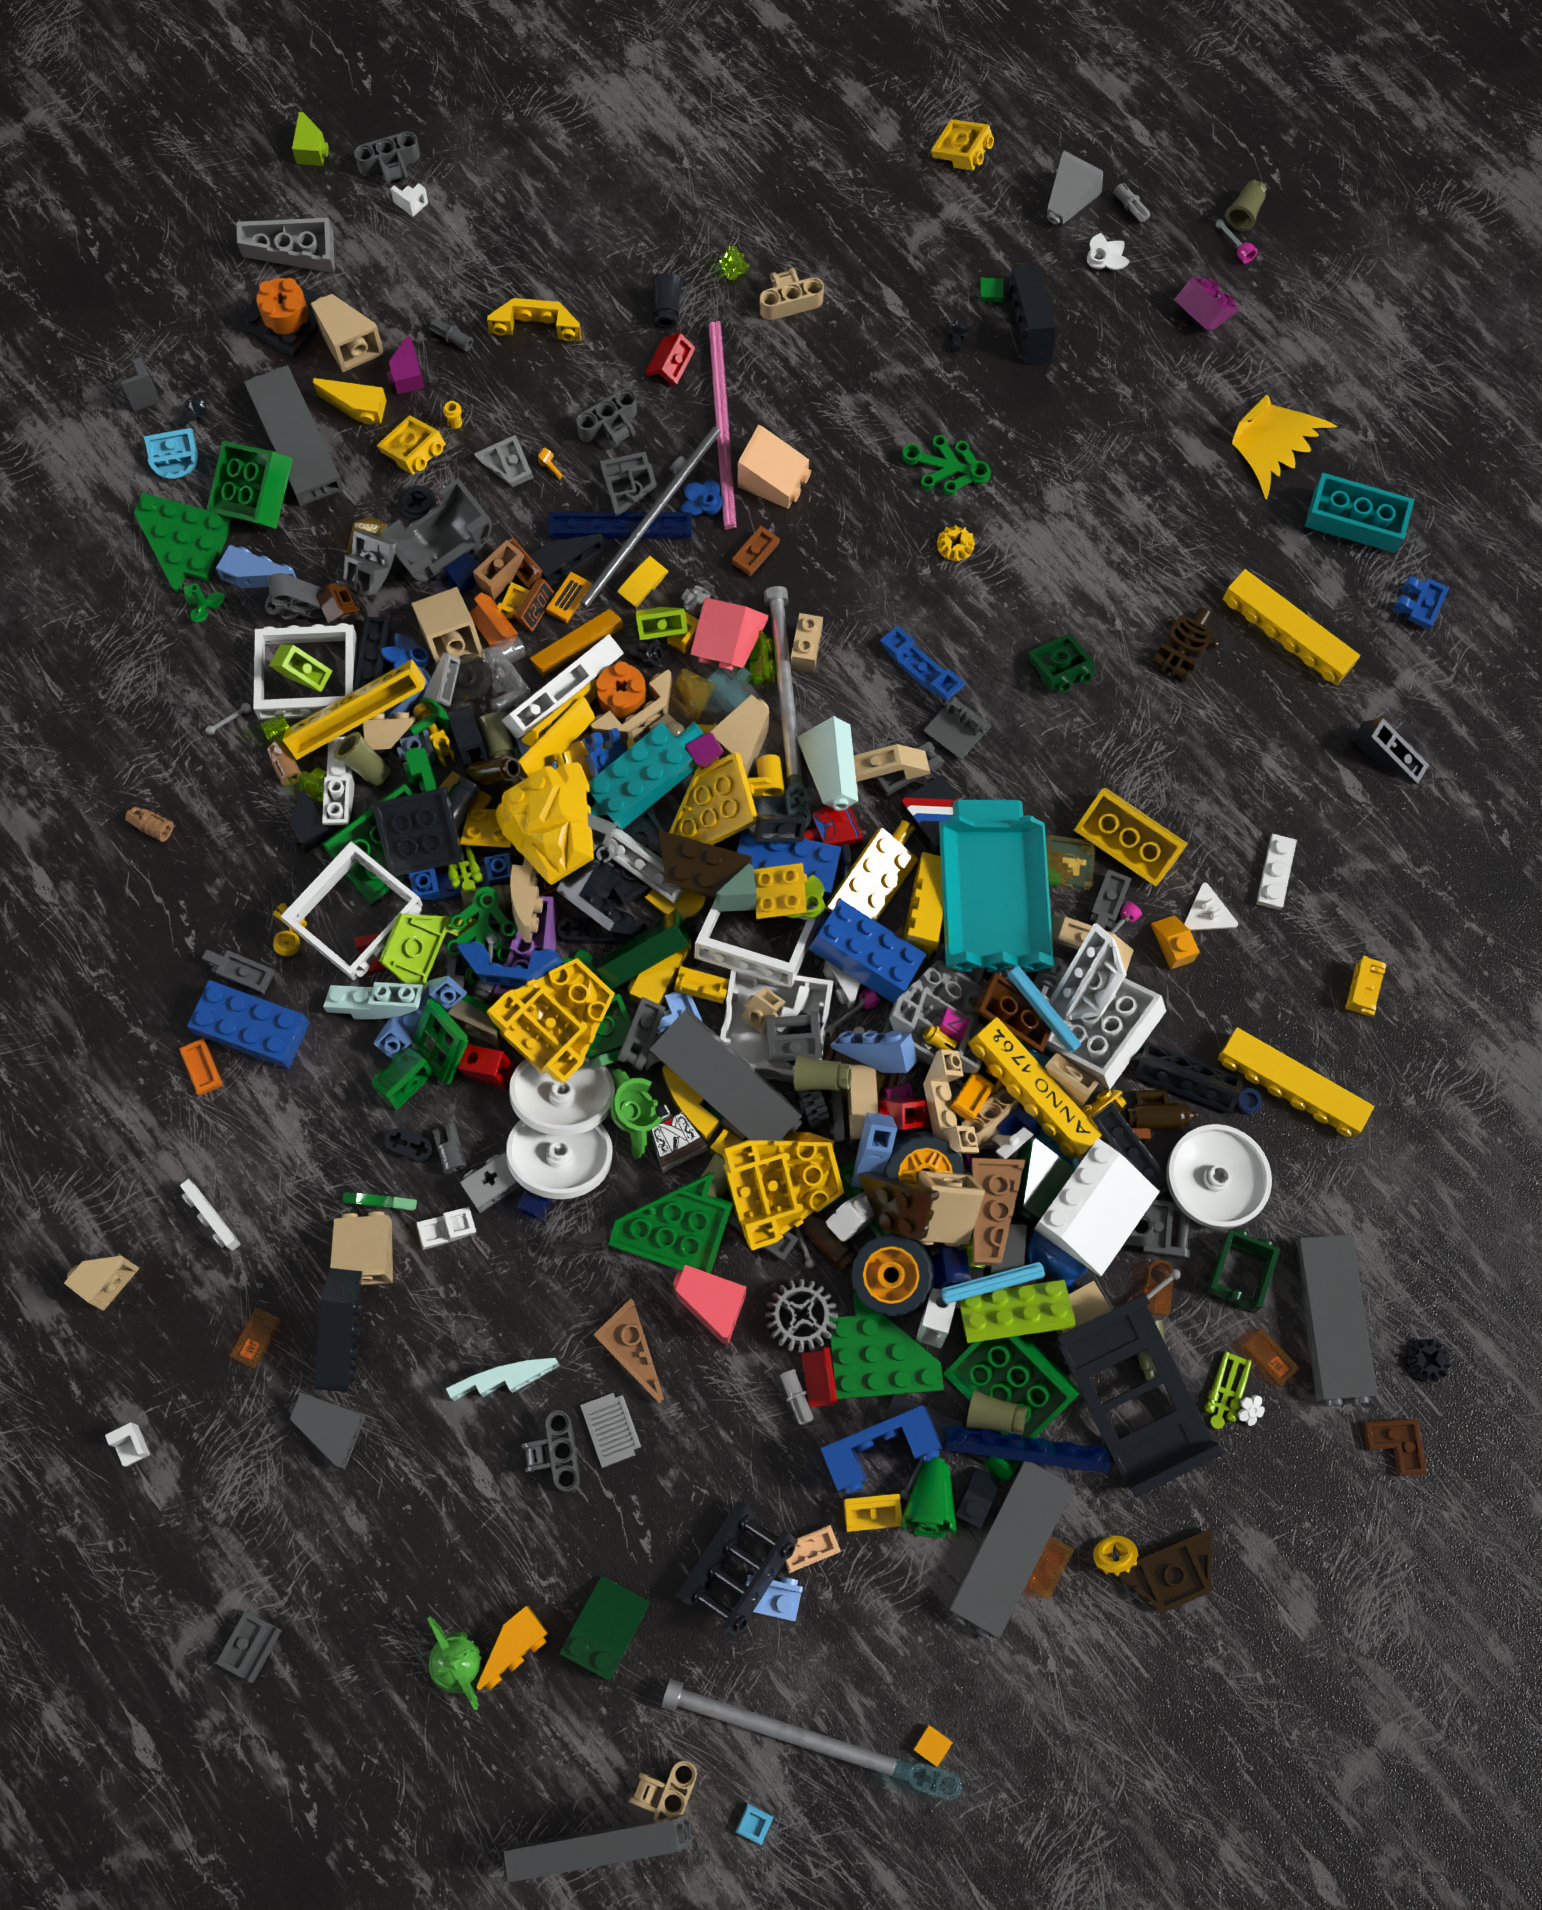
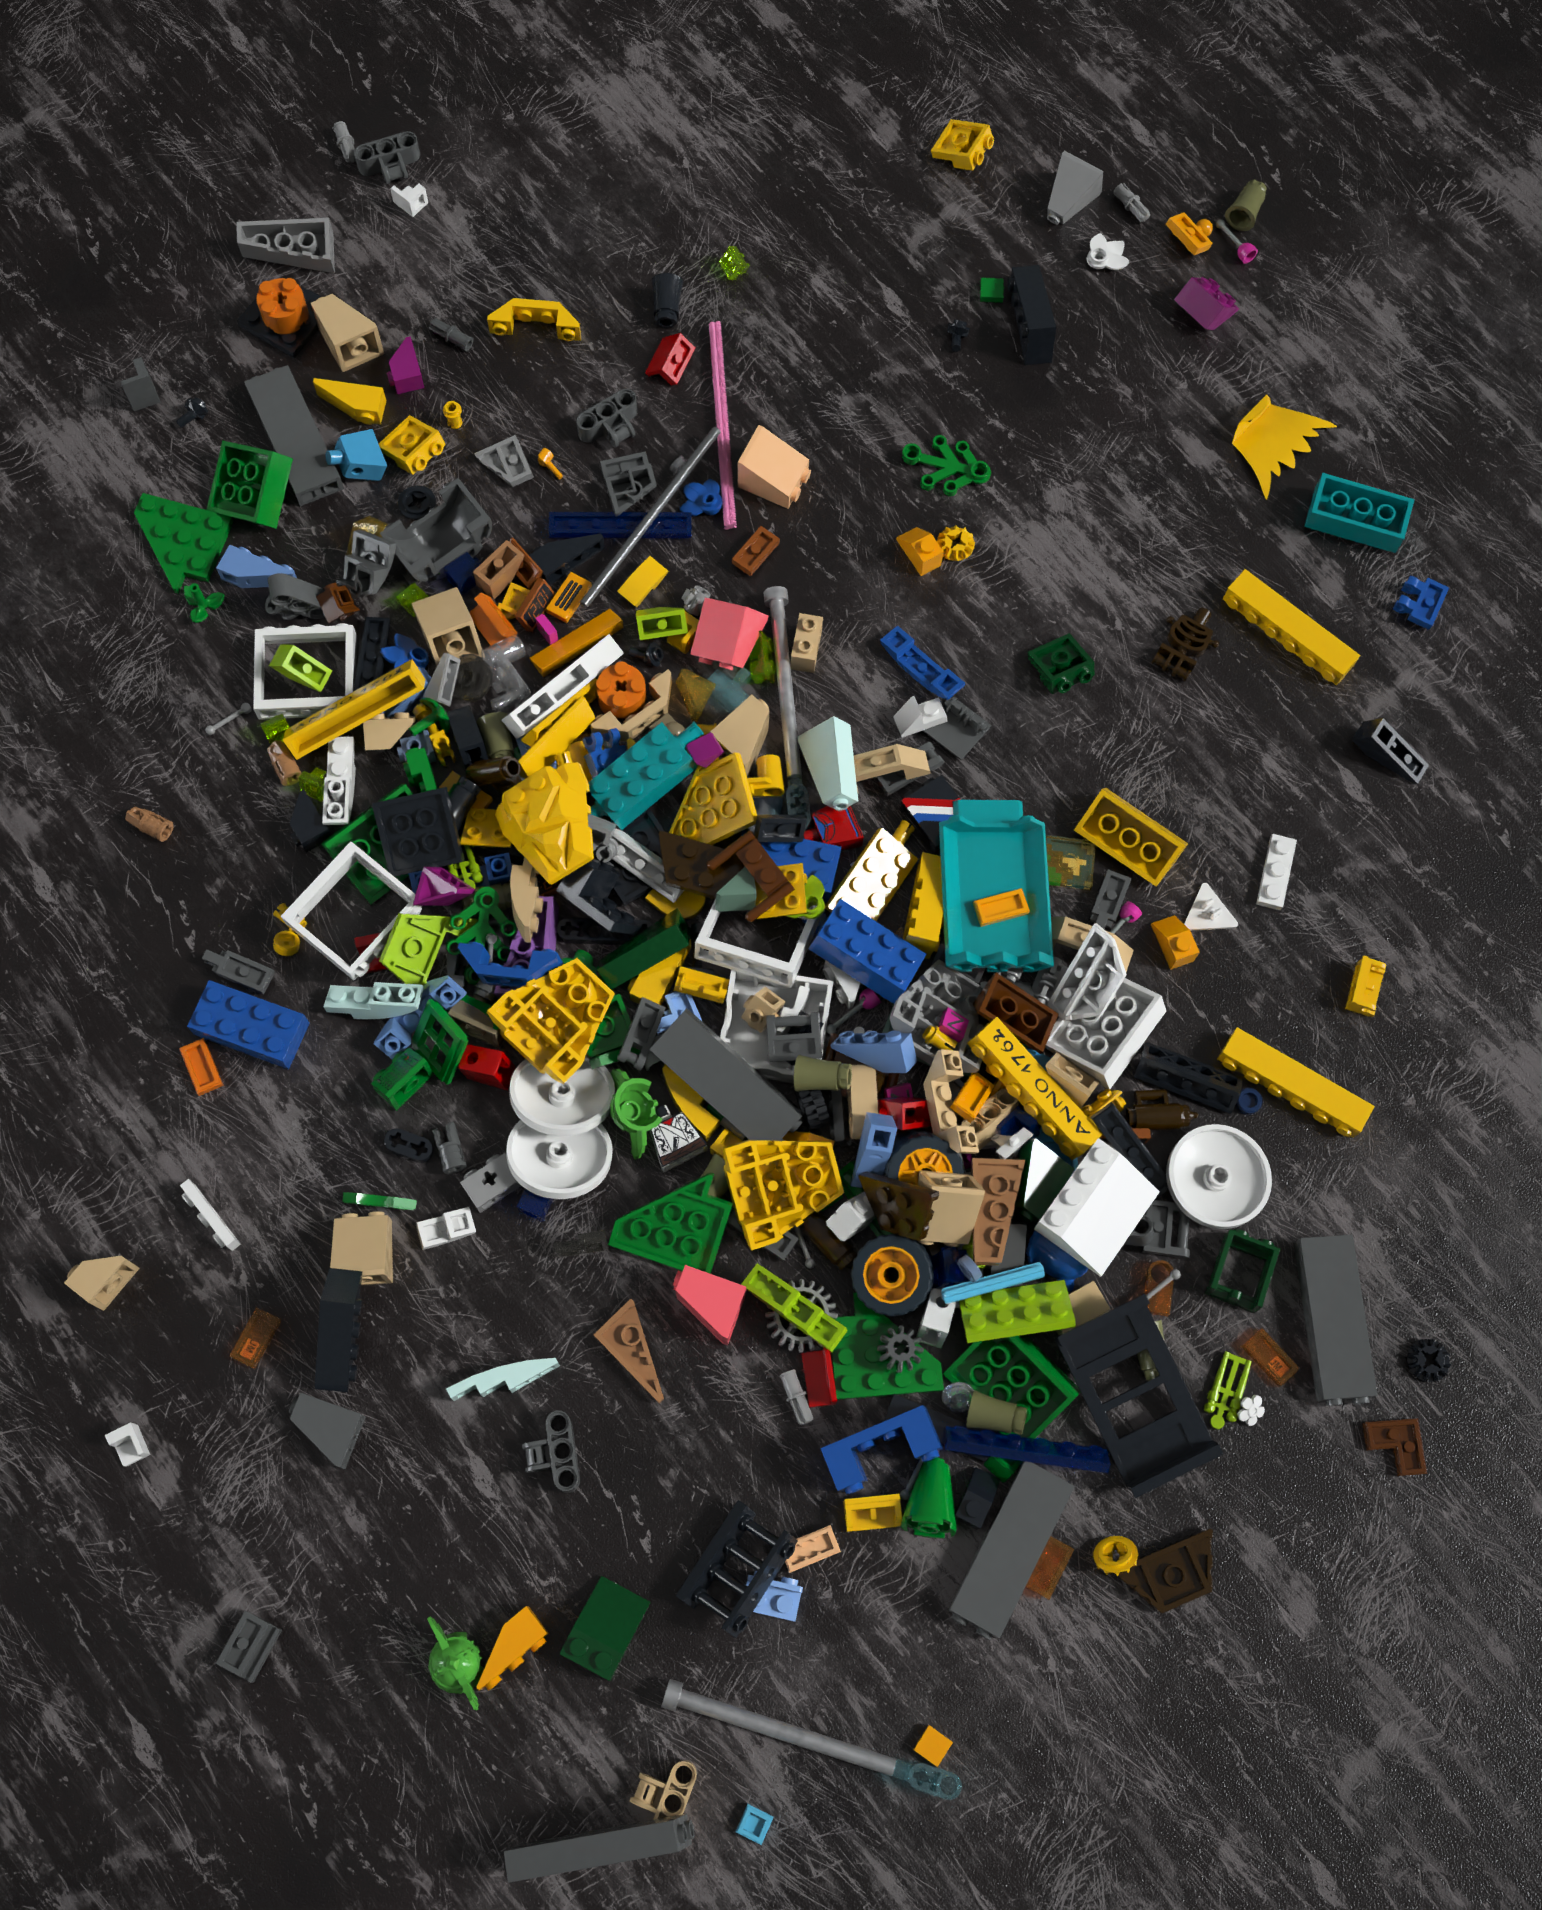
(172, 453): medium azure slope -> none
(308, 143): lime slope -> none
(344, 141): none -> light grey axle
(358, 456): none -> dark azure torso
(362, 759): olive plant -> none
(410, 595): none -> clear neon green tile
(440, 888): none -> magenta slope
(546, 629): none -> dark pink tile
(611, 1429): light grey window -> none
(760, 867): none -> reddish brown plate
(790, 295): tan piece -> none
(794, 1307): none -> lime slope
(847, 859): black plate -> none
(903, 1358): none -> dark grey gear
(918, 717): none -> white slope
(921, 550): none -> light orange slope
(957, 1396): none -> clear hat
(969, 1268): none -> sand blue tile
(1001, 907): none -> light orange tile
(1044, 1009): medium azure axle -> none
(1190, 234): none -> light orange plate

